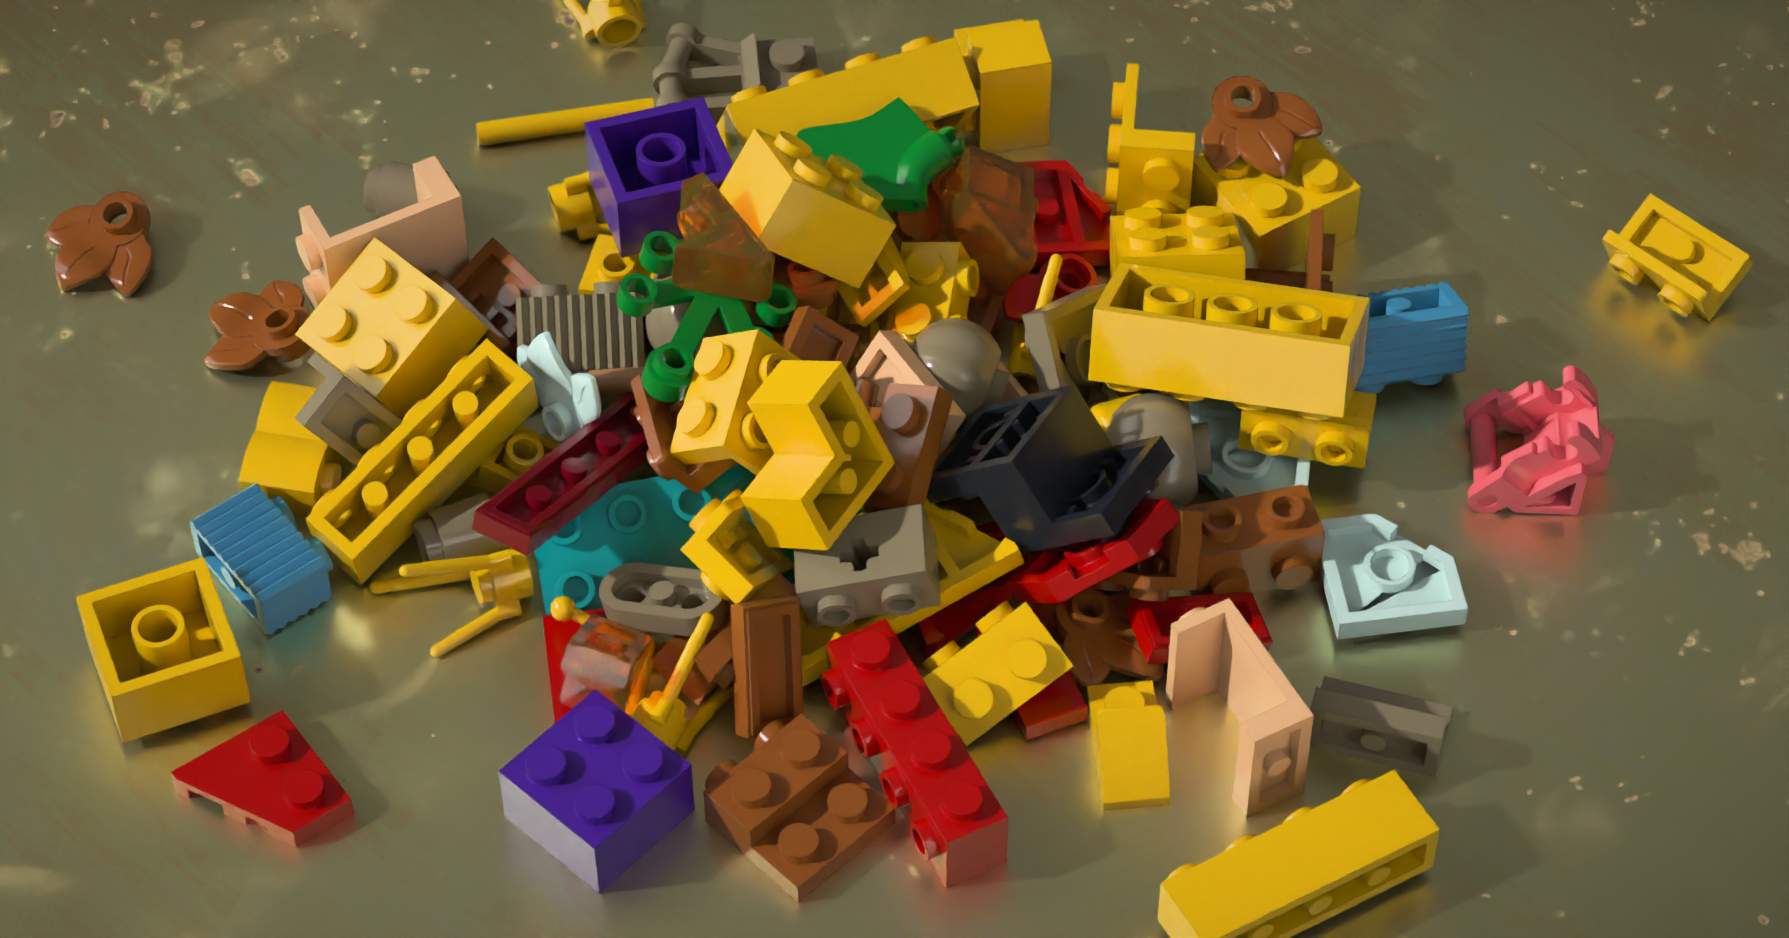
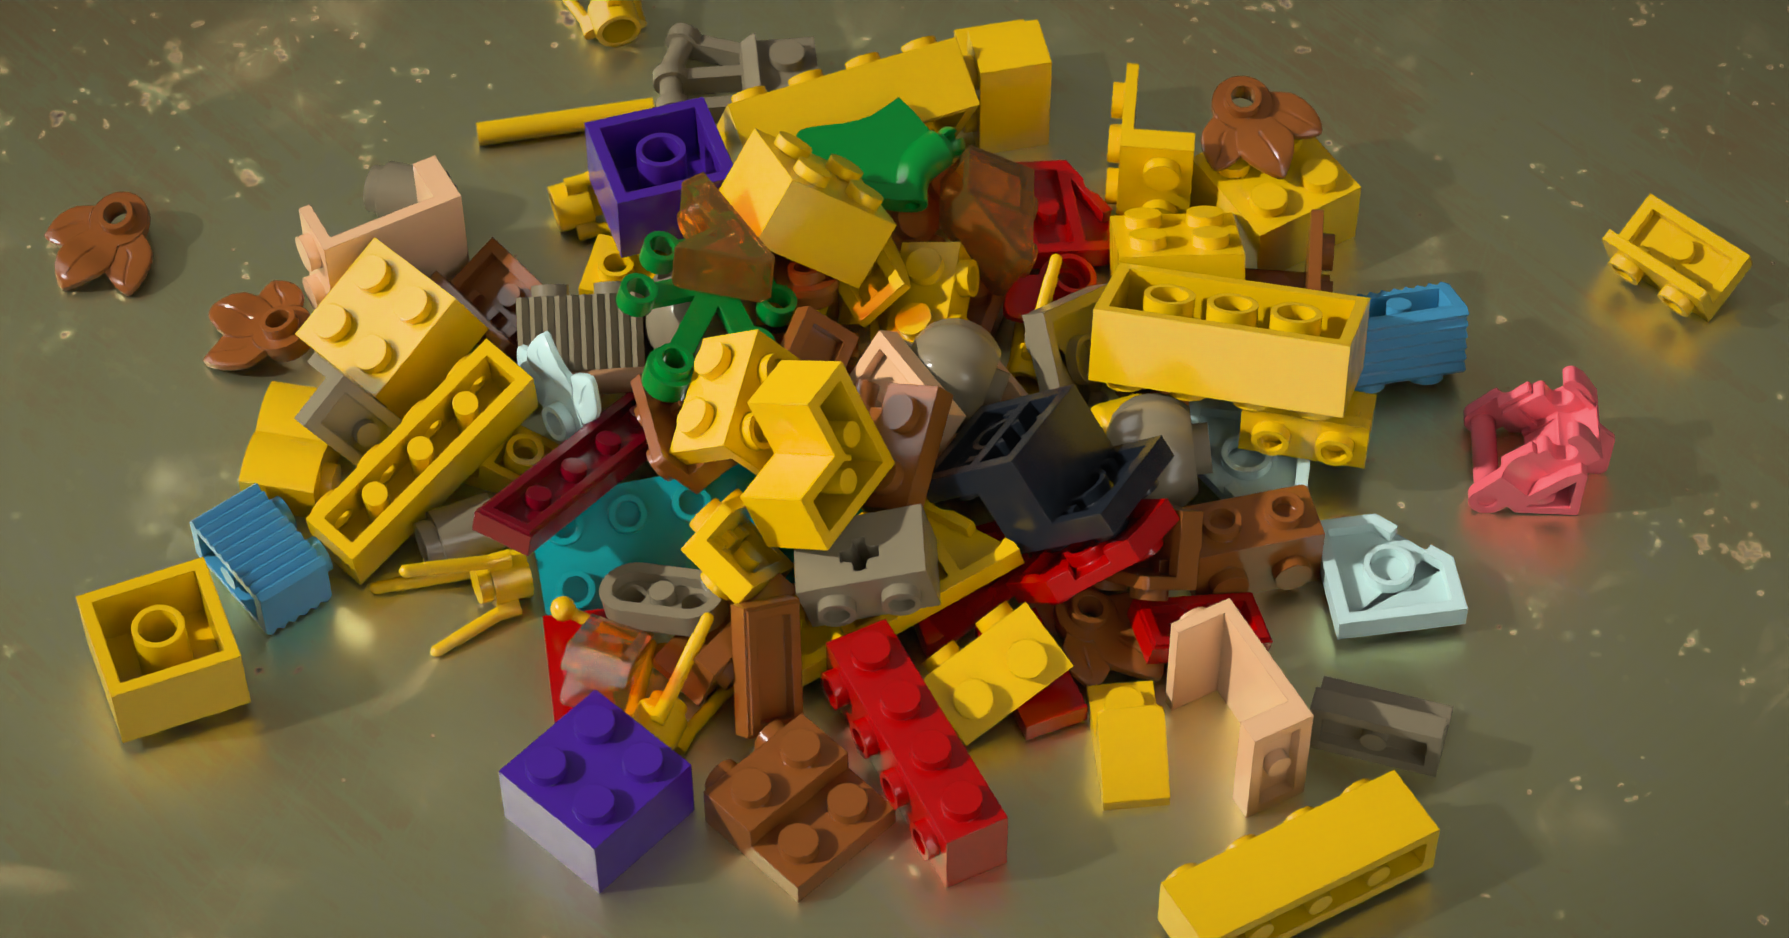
(269, 781): red wing -> none

